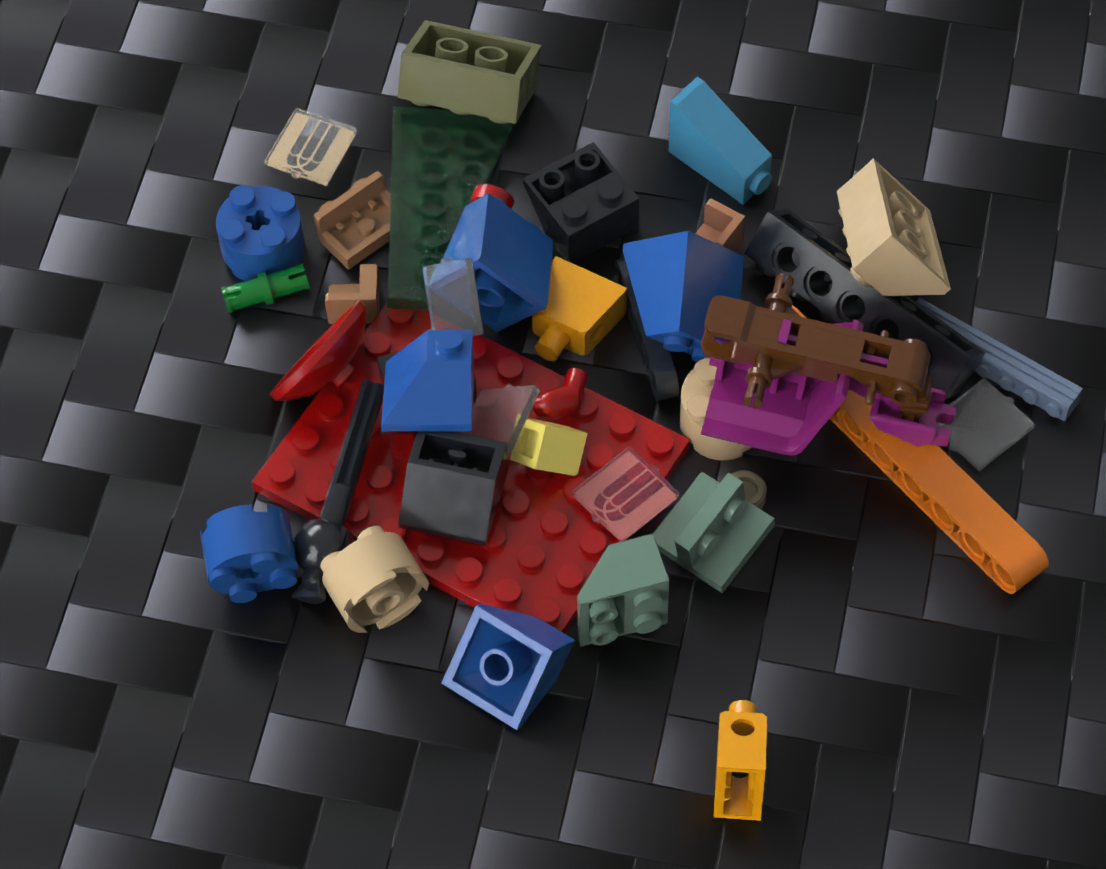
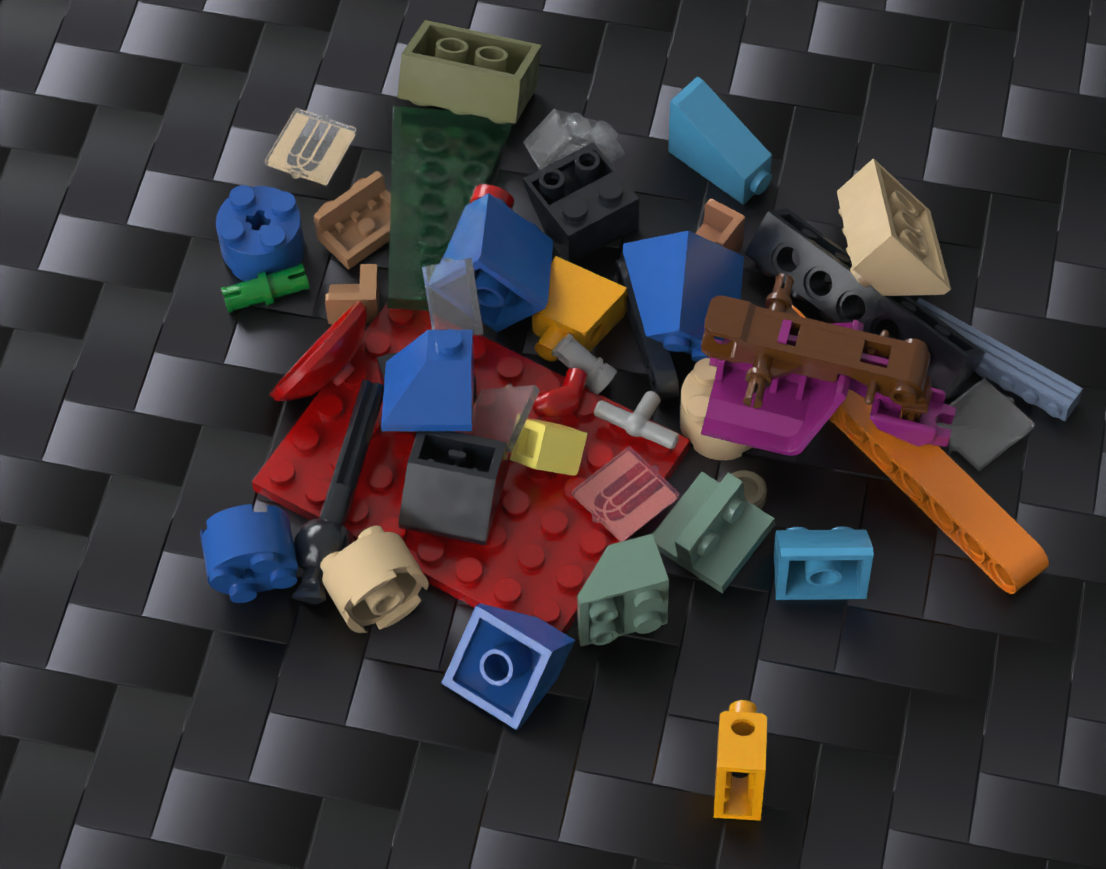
(568, 132): none -> clear slope
(574, 355): none -> light grey pin
(638, 423): none -> light grey piece
(822, 563): none -> dark azure slope

